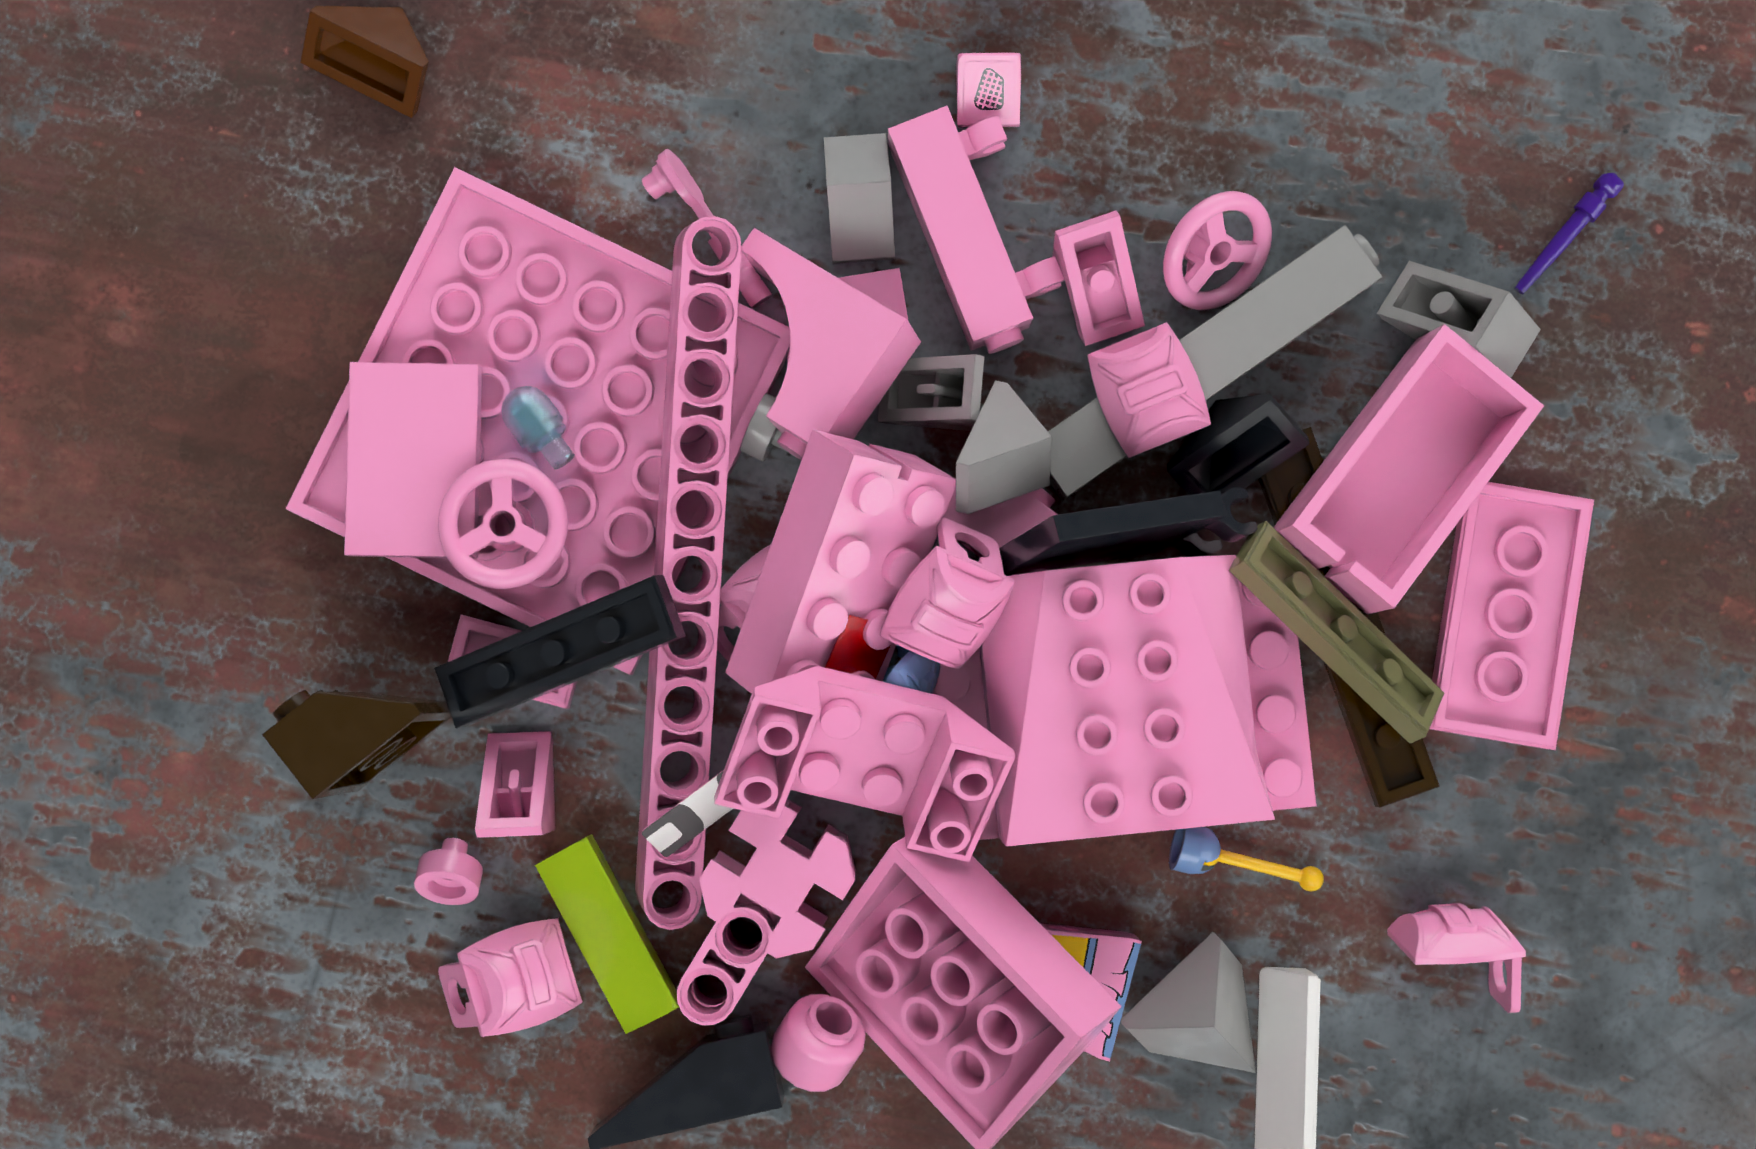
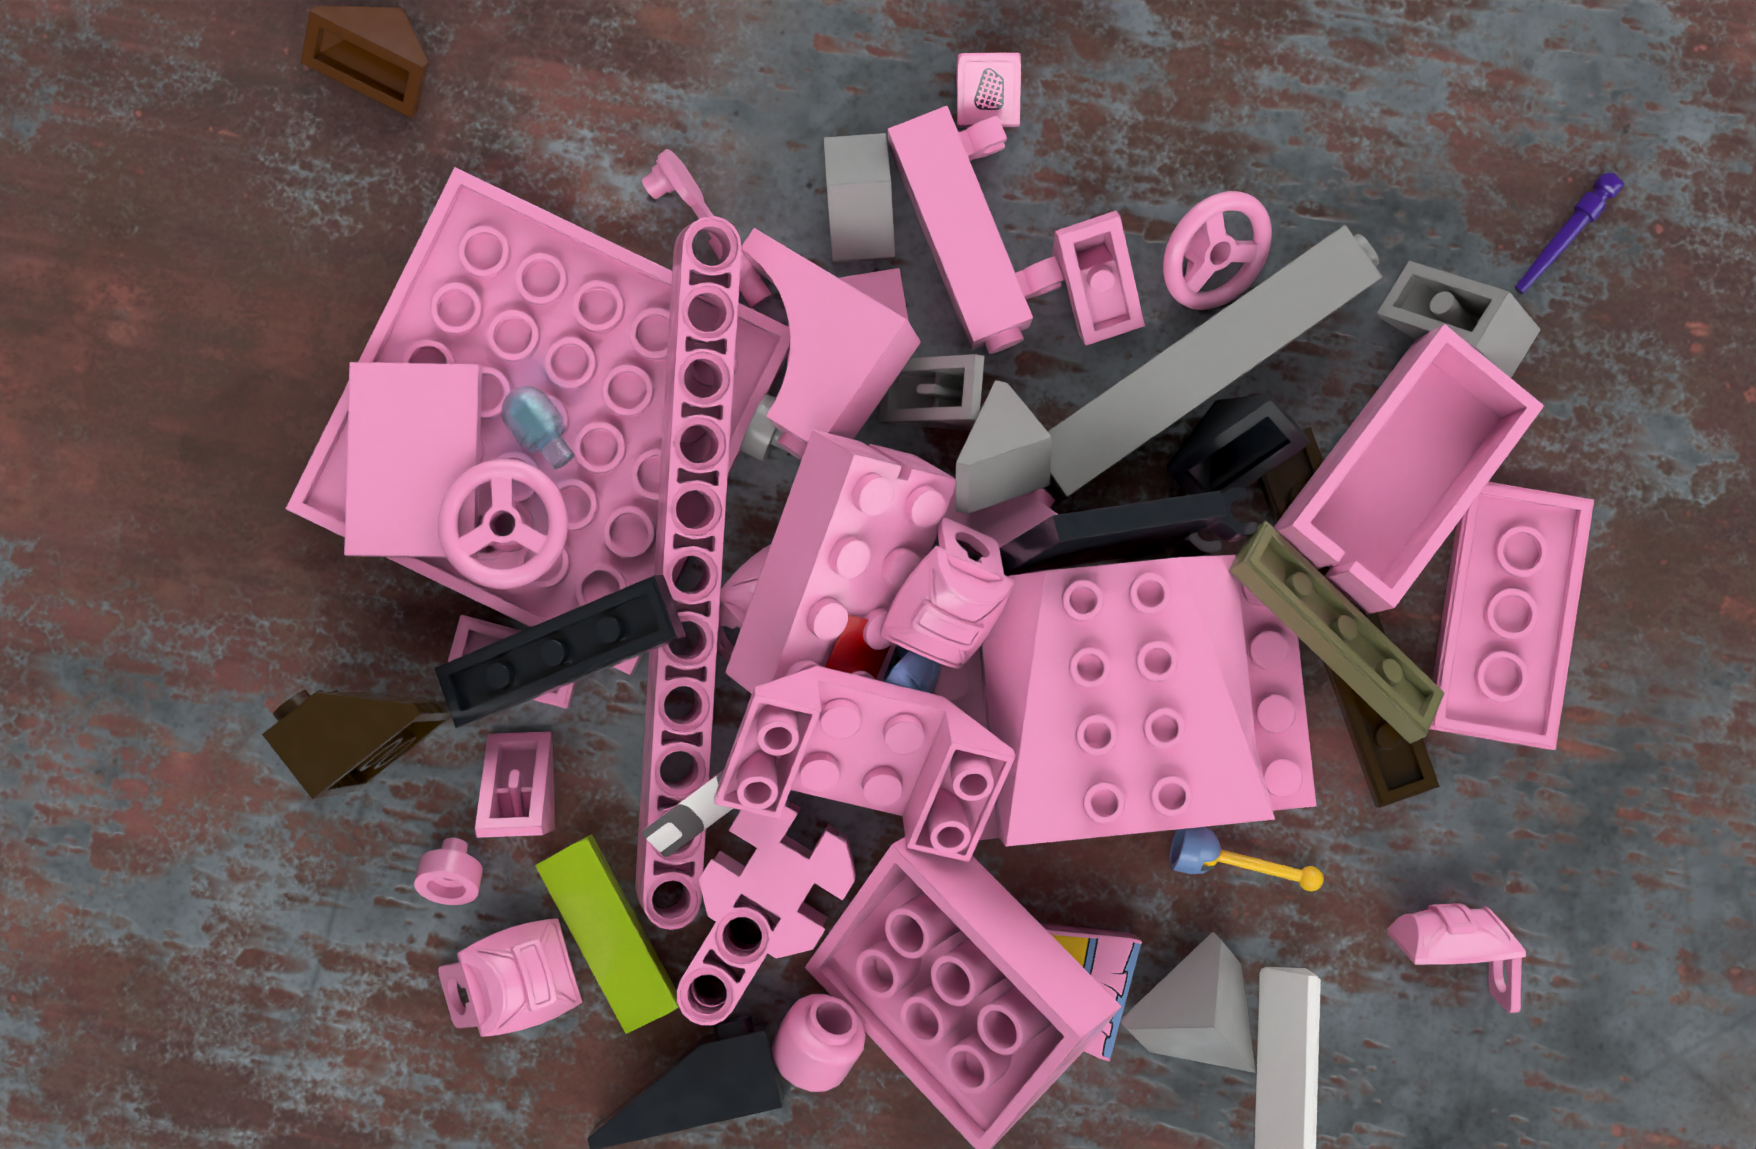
(1148, 390): bright pink piece -> none

